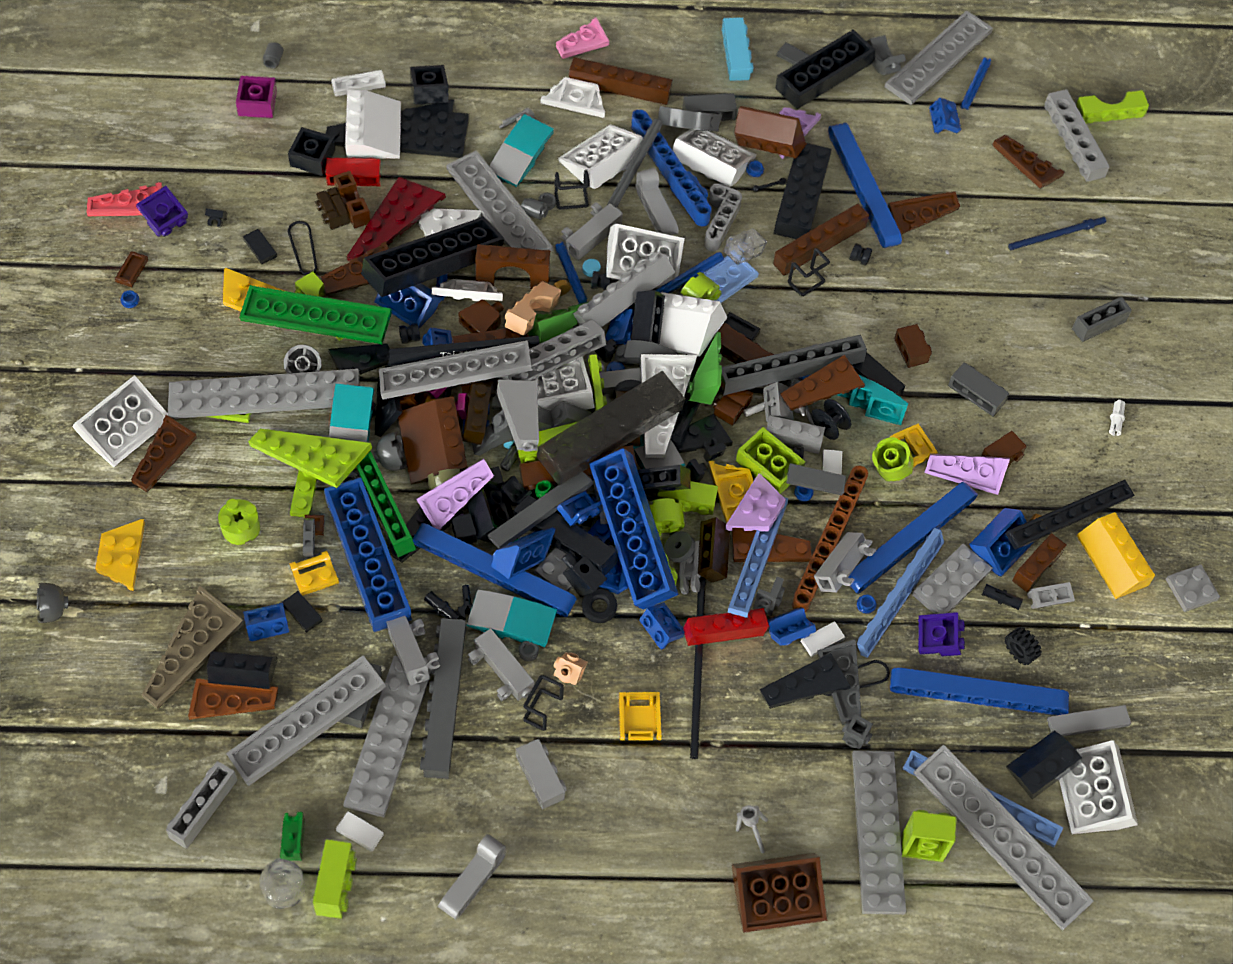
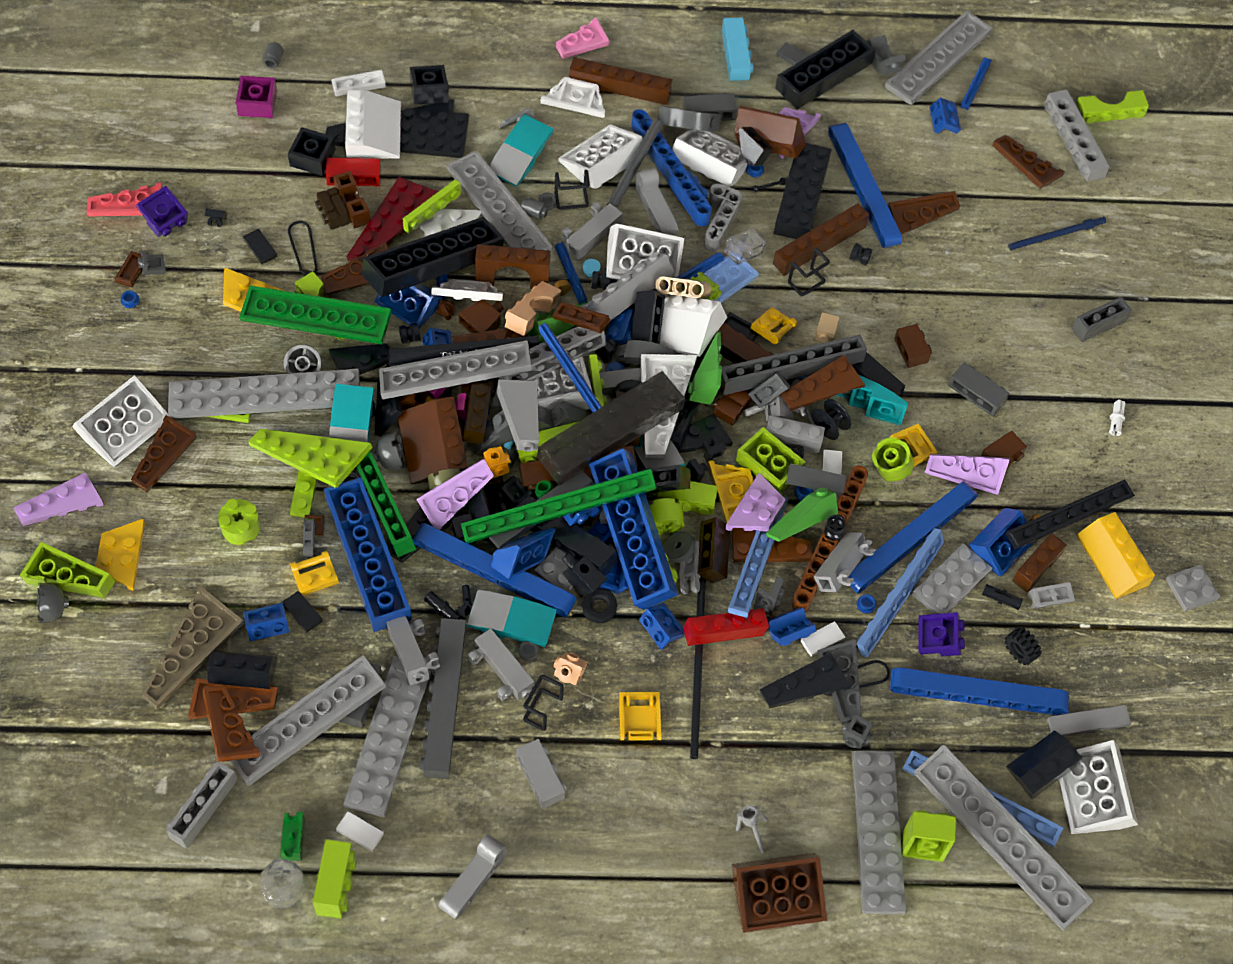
(64, 498): none -> lavender wing
(67, 572): none -> lime wedge
(151, 264): none -> dark grey bracket
(227, 727): none -> dark orange wing
(432, 206): none -> lime plate
(445, 309): none -> reddish brown plate
(497, 461): none -> light orange brick
(558, 506): none -> green plate
(569, 367): none -> blue axle
(581, 317): none -> reddish brown tile
(691, 287): none -> tan beam
(753, 147): none -> slope
(769, 389): none -> dark grey plate
(770, 321): none -> yellow plate
(810, 511): none -> bright green wedge
(827, 328): none -> tan brick
(835, 527): none -> black wheel

